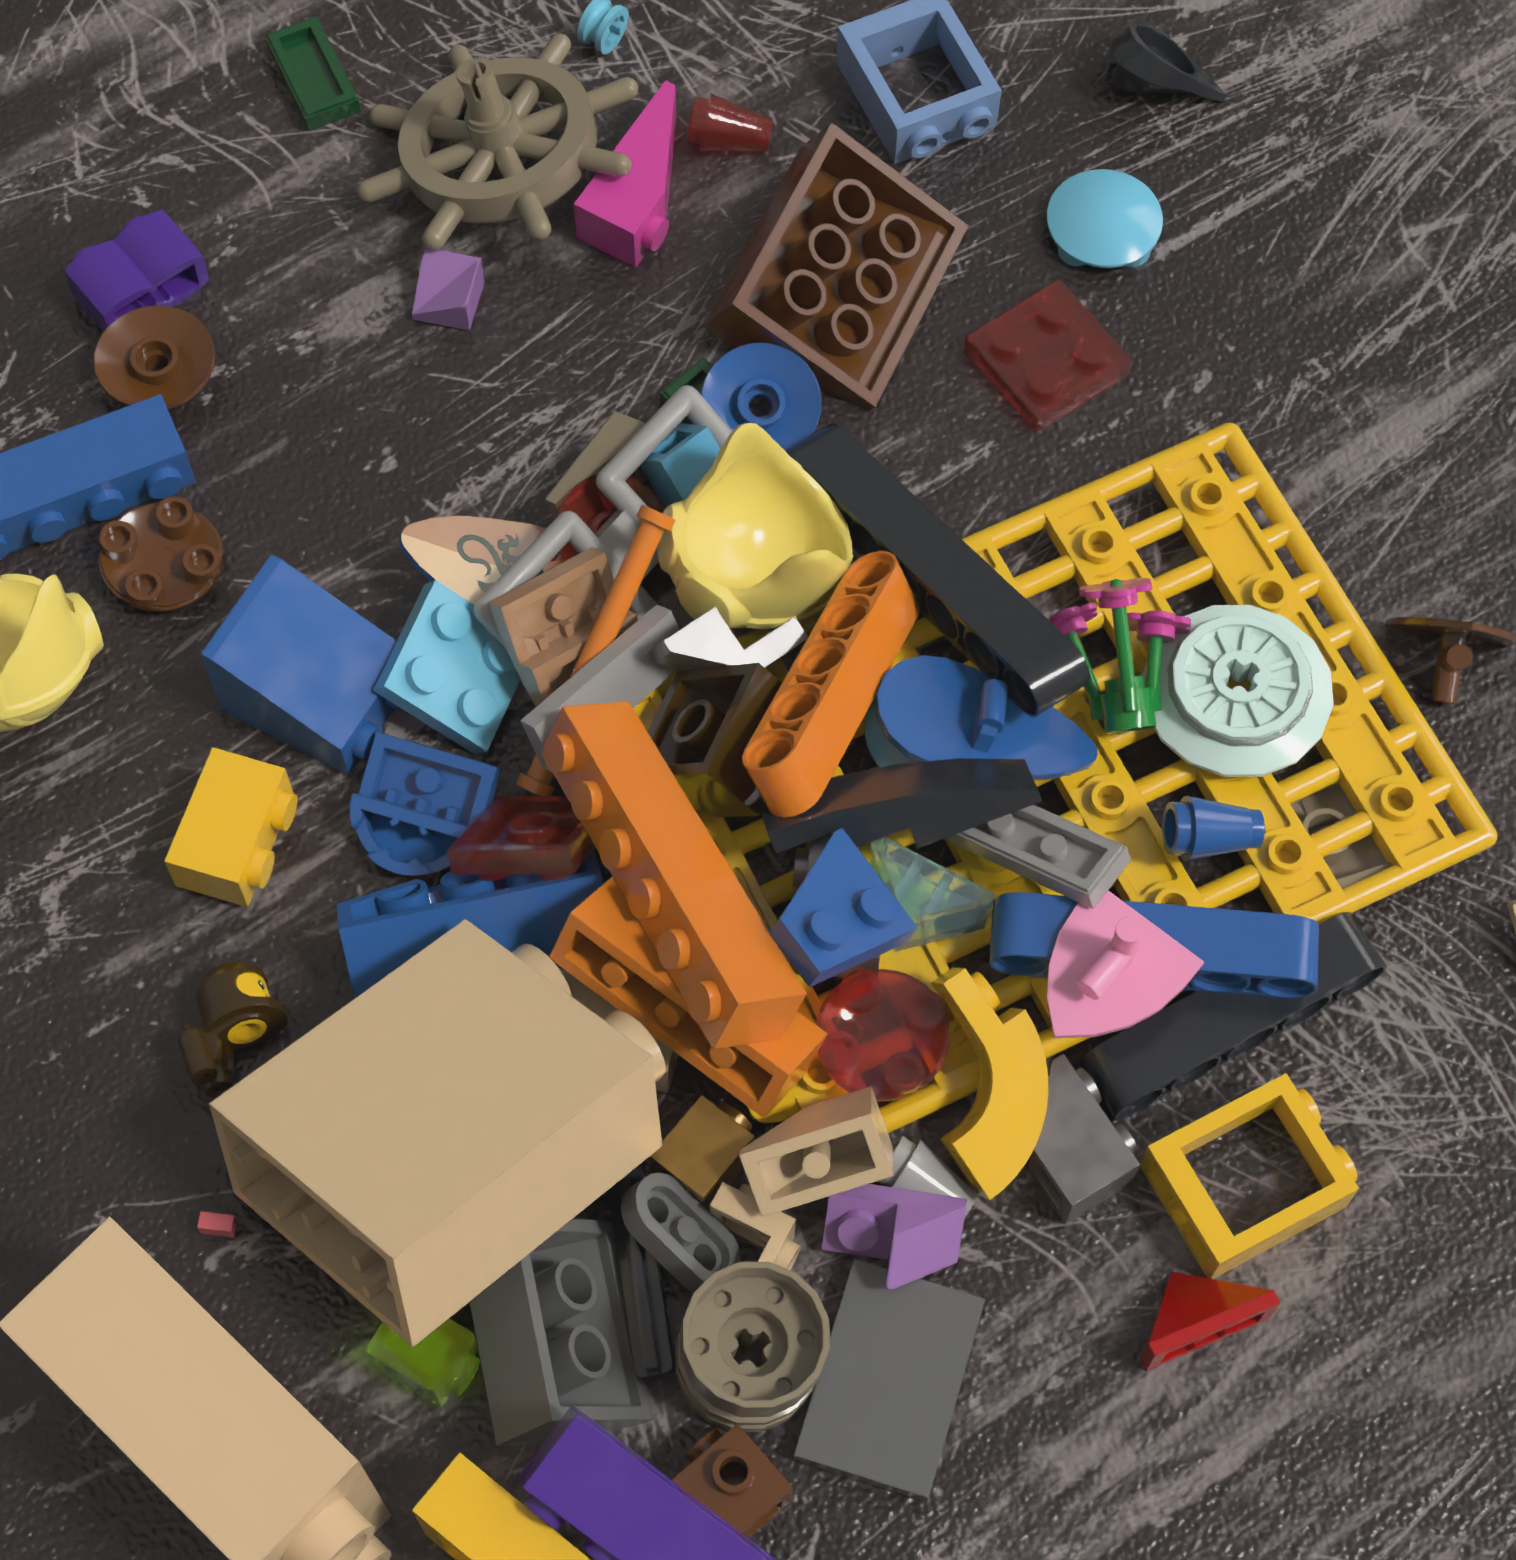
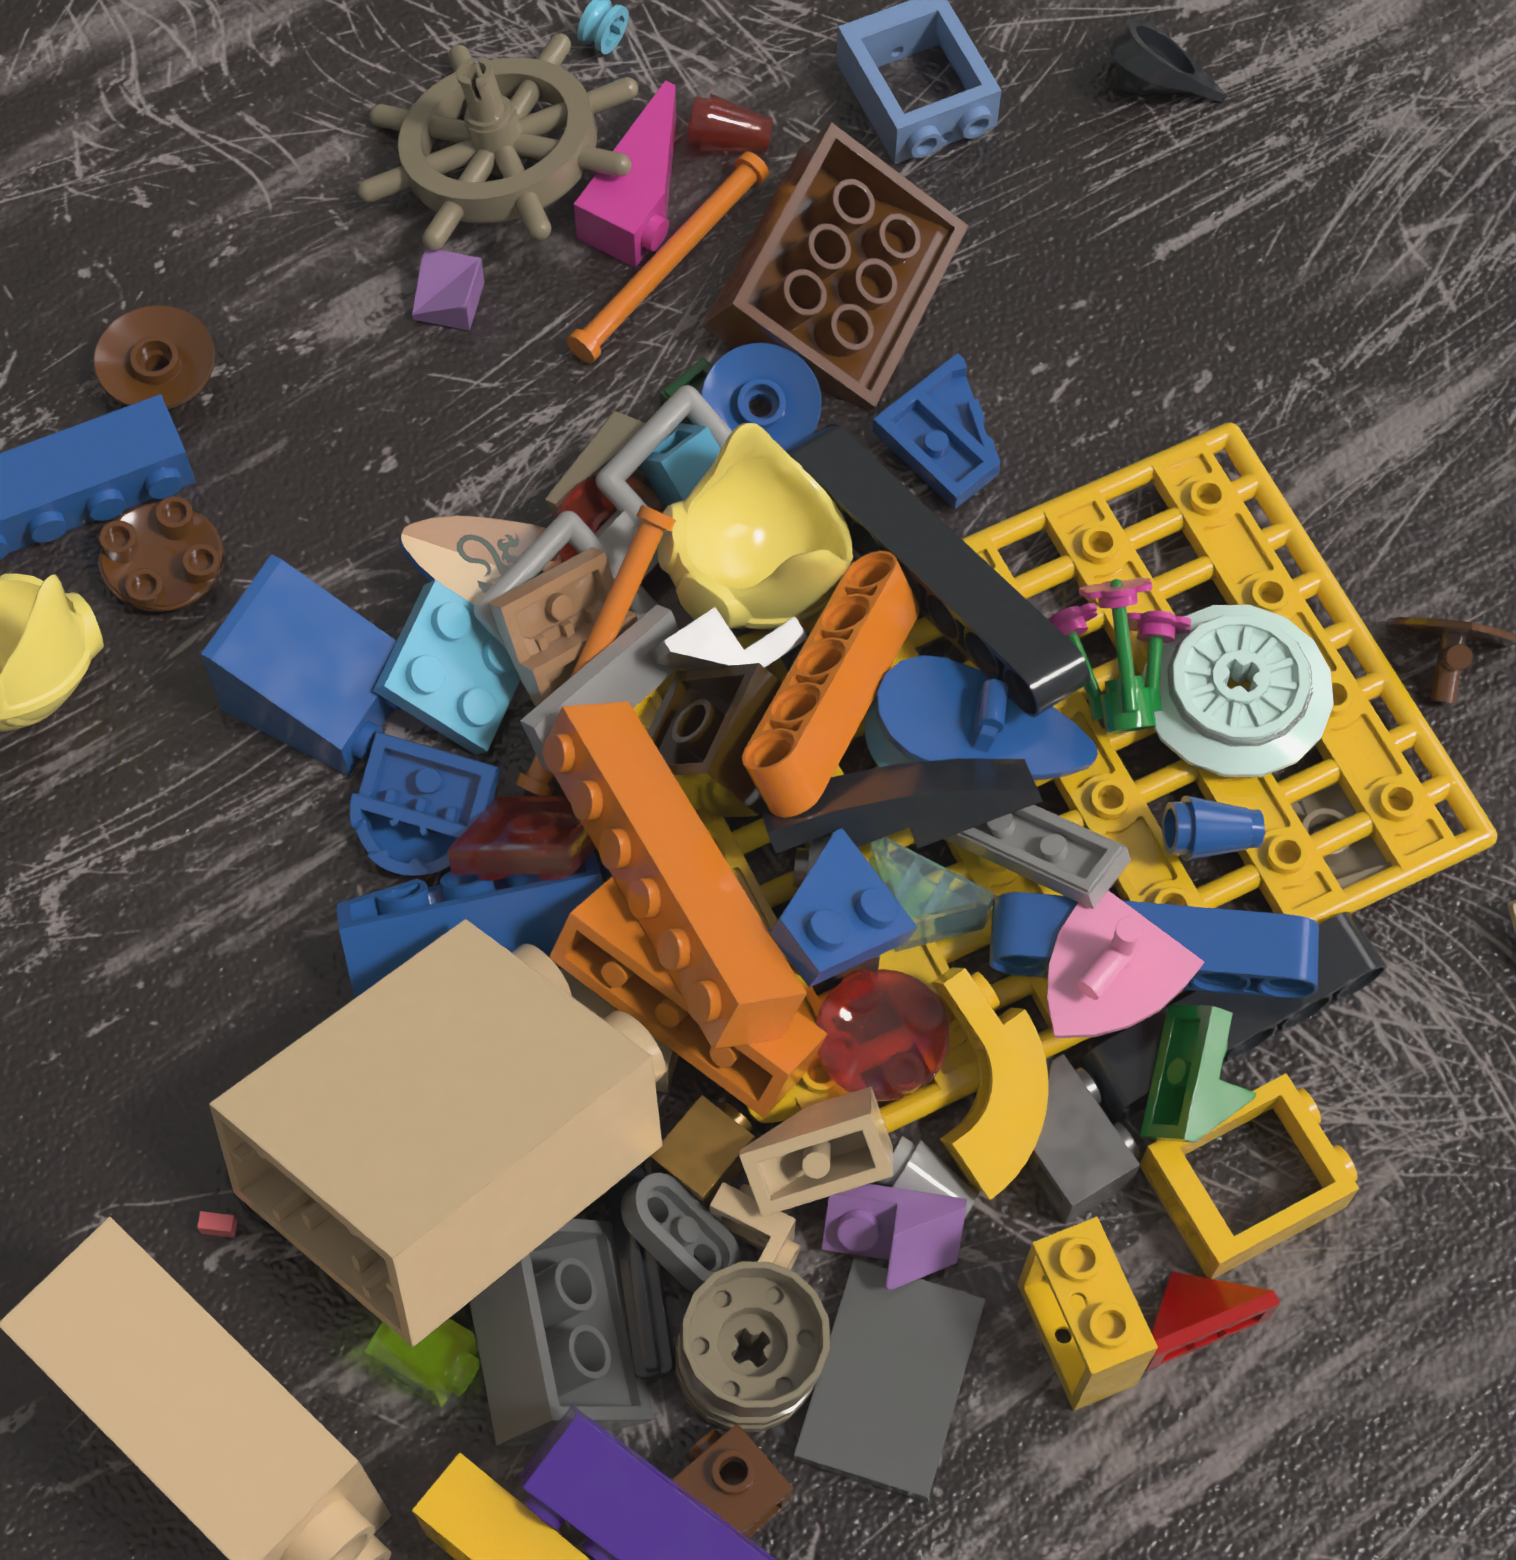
(140, 268): dark purple brick -> none
(231, 827): yellow brick -> none
(234, 1016): dark brown piece -> none
(312, 73): dark green tile -> none
(586, 343): none -> orange bar
(942, 434): none -> blue wing
(1048, 355): clear red plate -> none
(1080, 1287): none -> yellow window
(1104, 219): medium azure dish -> none
(1185, 1087): none -> green slope

